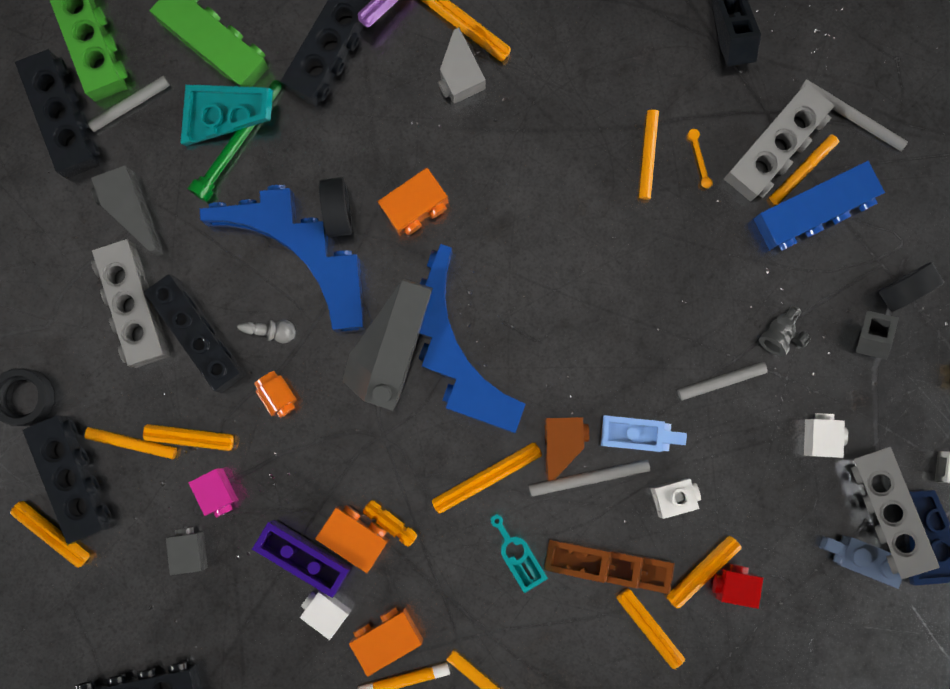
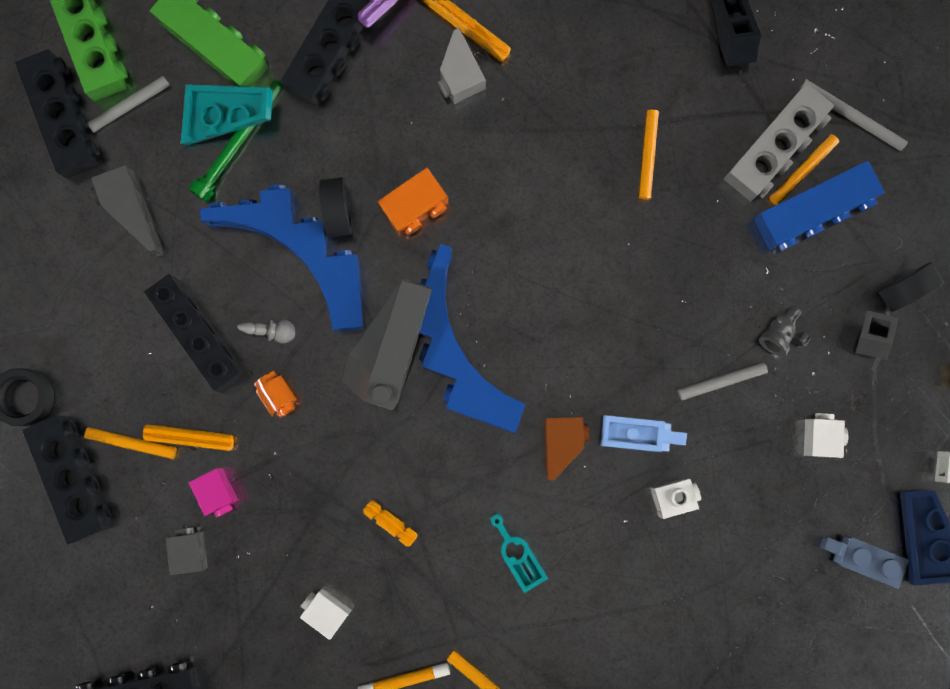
(49, 533): light orange axle -> none
(107, 263): light grey brick -> none
(302, 558): dark purple brick -> none
(353, 538): orange brick -> none
(385, 641): orange brick -> none
(486, 478): light orange axle -> none
(589, 478): light grey bar -> none
(609, 566): dark orange slope -> none
(650, 628): light orange axle -> none
(693, 135): light orange hinge -> none
(704, 572): light orange axle -> none
(738, 586): red brick -> none
(922, 557): light grey brick -> none

